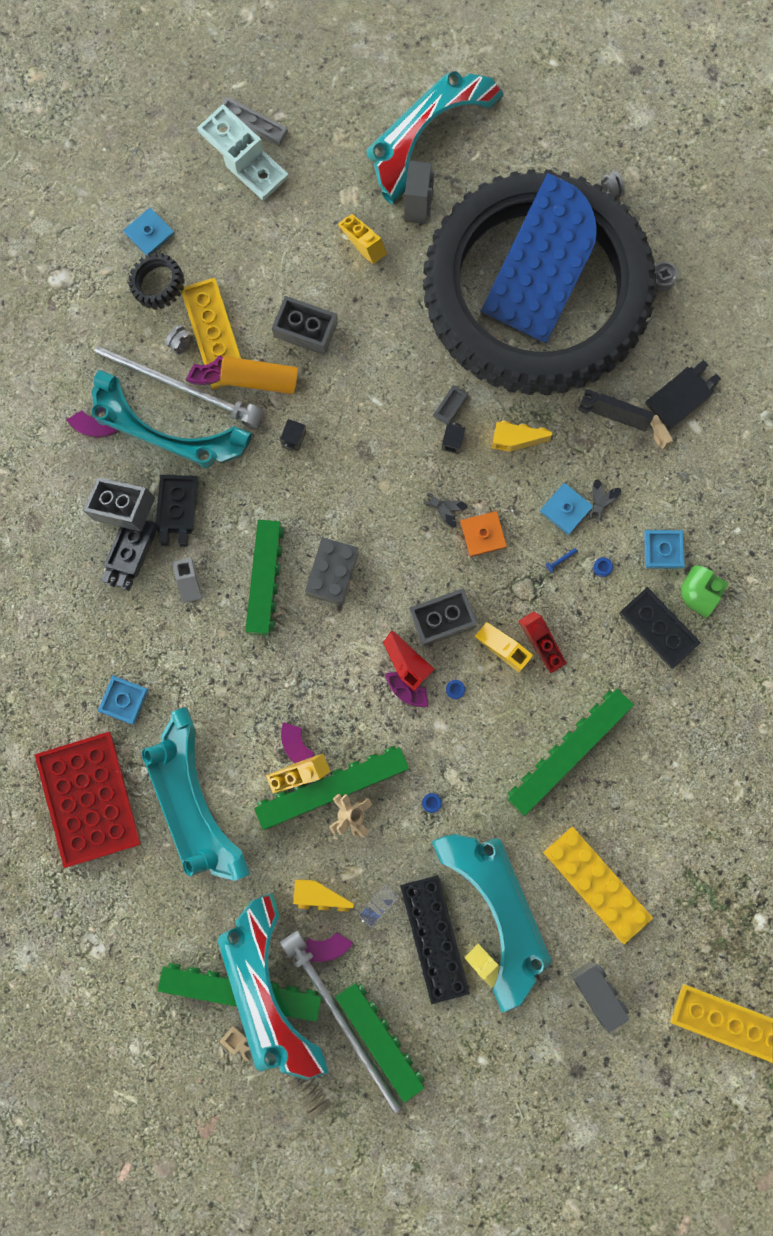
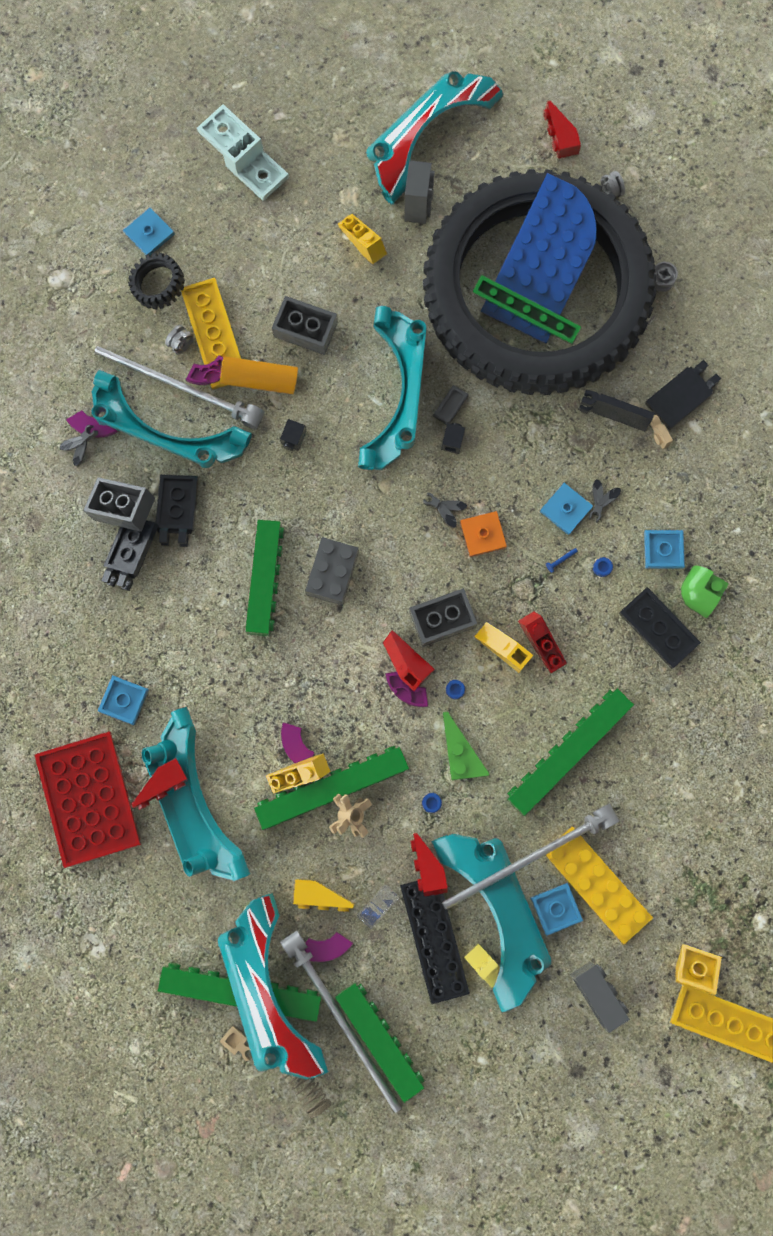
(79, 443): none -> dark grey piece
(164, 779): none -> red slope
(187, 580): light grey slope -> none
(257, 122): light grey tile -> none
(409, 352): none -> teal panel
(431, 871): none -> red slope
(461, 756): none -> bright green wing
(514, 437): yellow slope -> none
(527, 310): none -> green brick
(556, 909): none -> dark azure plate
(563, 132): none -> red slope
(603, 818): none -> flat silver piece
(698, 969): none -> yellow slope

